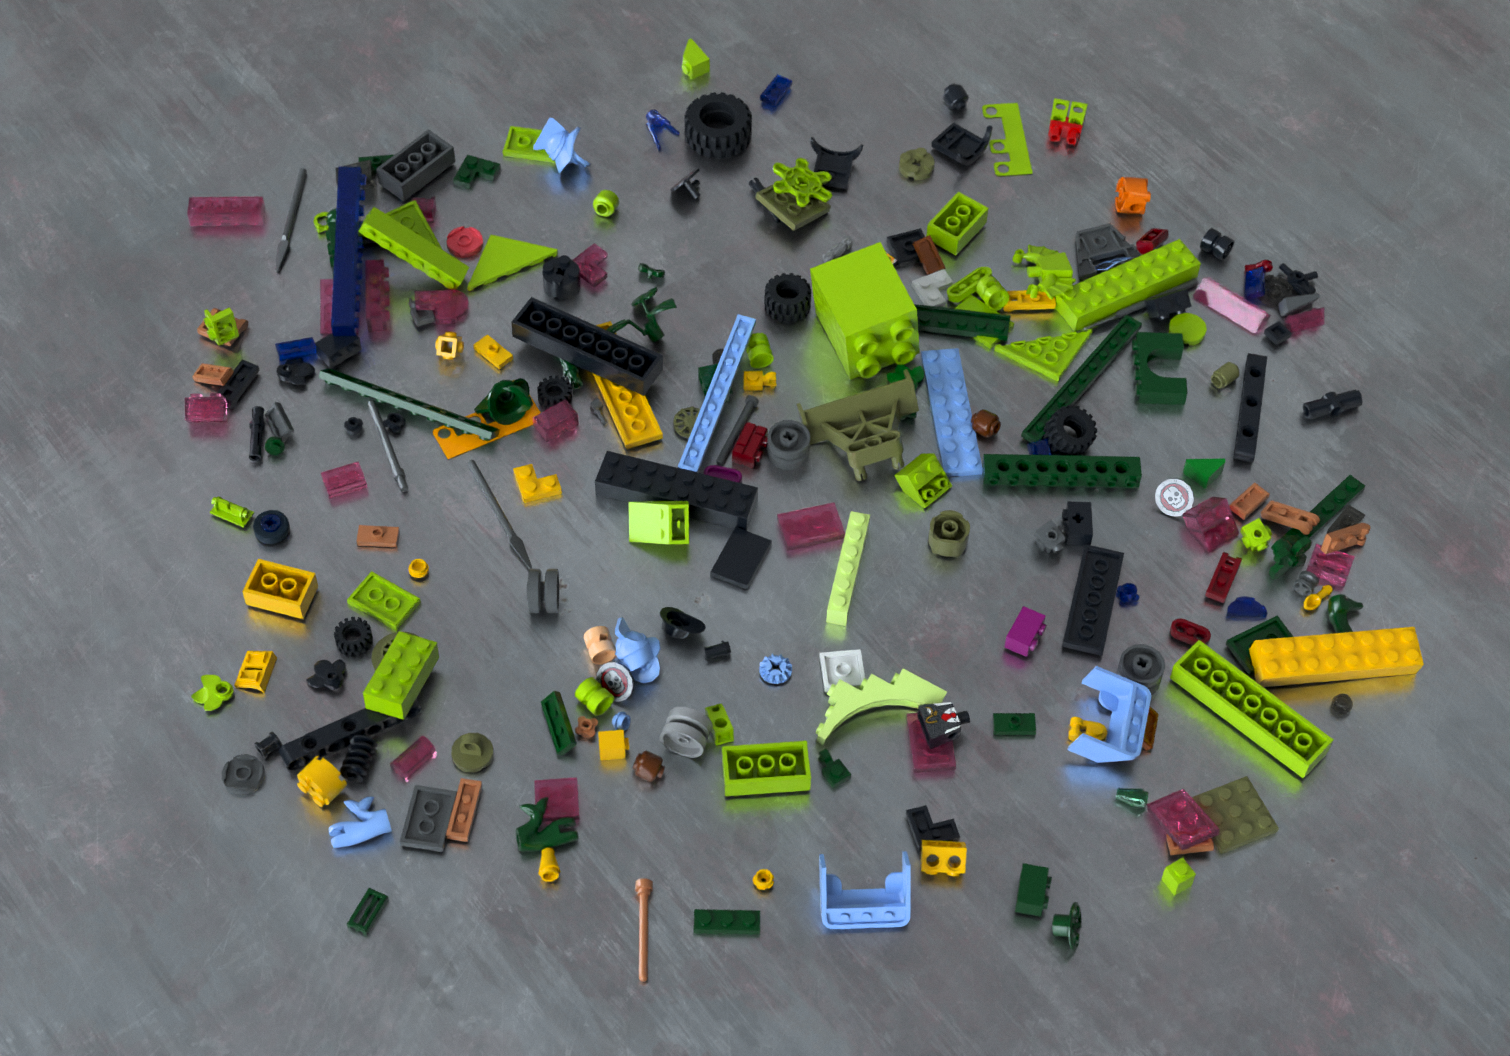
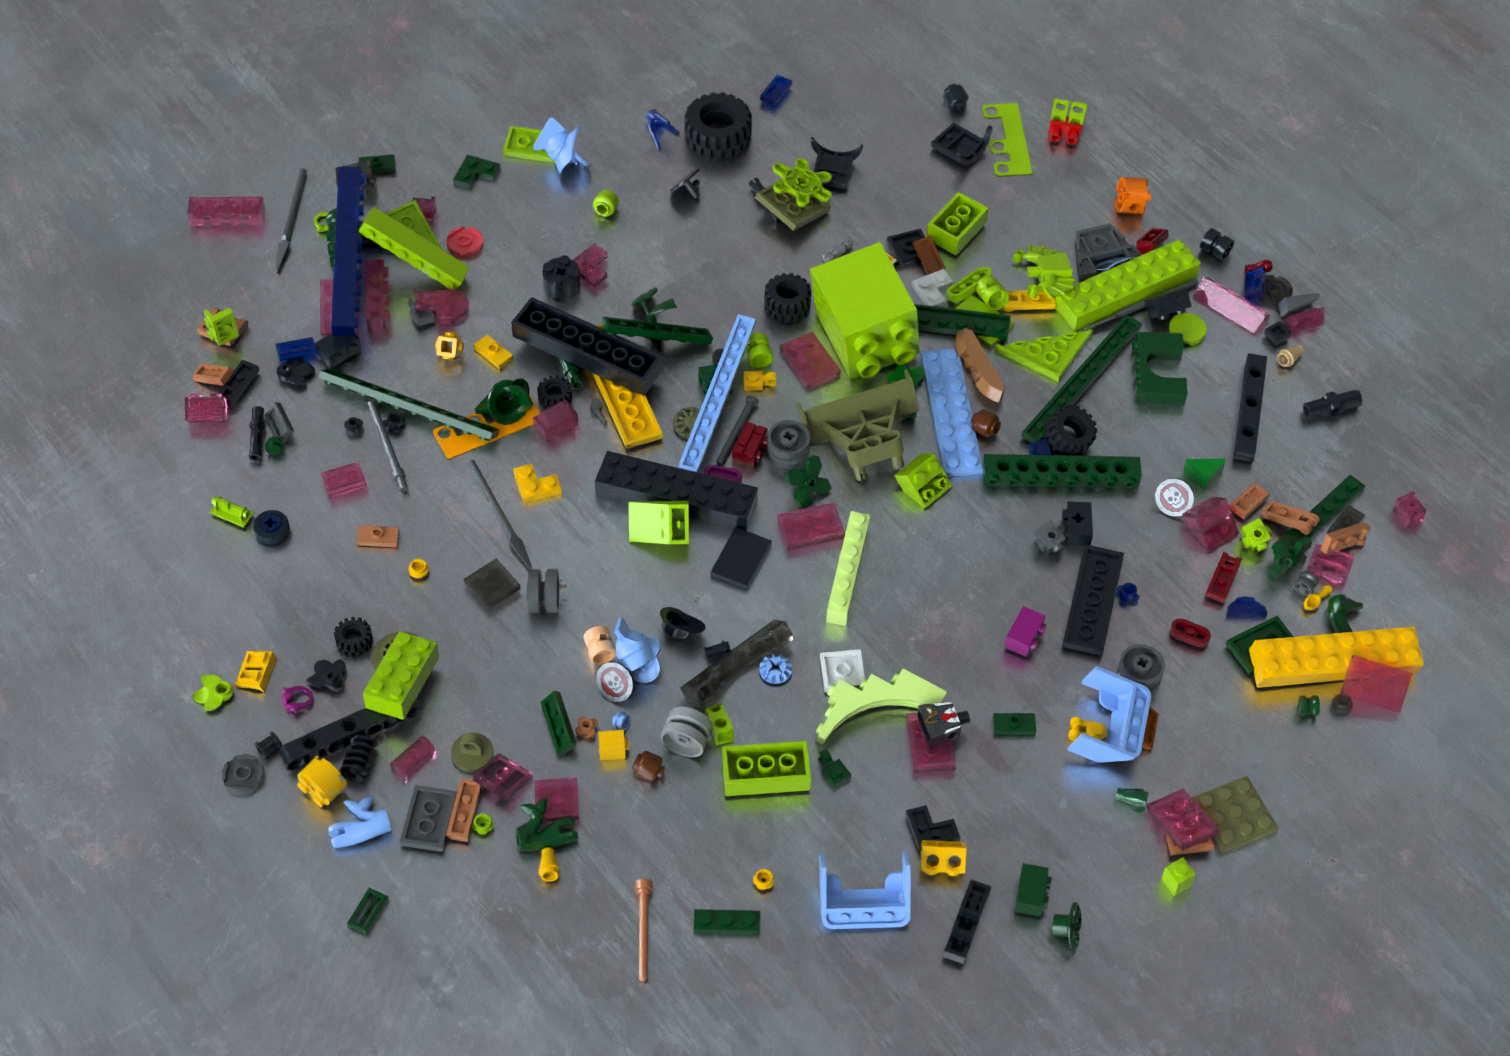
(280, 588): yellow brick -> none
(296, 706): none -> magenta piece
(384, 601): lime tile -> none
(416, 165): dark grey brick -> none
(480, 819): none -> lime plate
(492, 584): none -> clear smoke plate
(502, 776): none -> clear pink tile
(507, 257): lime tile -> none
(594, 696): lime wheel -> none
(645, 268): dark green piece -> none
(656, 330): none -> dark green plate
(695, 60): lime slope -> none
(712, 679): none -> clear smoke arch
(807, 481): none -> dark green plant
(810, 360): none -> clear pink plate
(918, 156): olive plate -> none
(948, 534): olive brick -> none
(967, 921): none -> black slope
(982, 369): none -> medium nougat brick
(1225, 375): olive brick -> none
(1251, 709): lime brick -> none
(1289, 355): none -> tan cone
(1299, 280): black piece -> none
(1309, 705): none -> dark green wheel
(1376, 683): none -> clear pink plate
(1409, 509): none -> clear pink brick

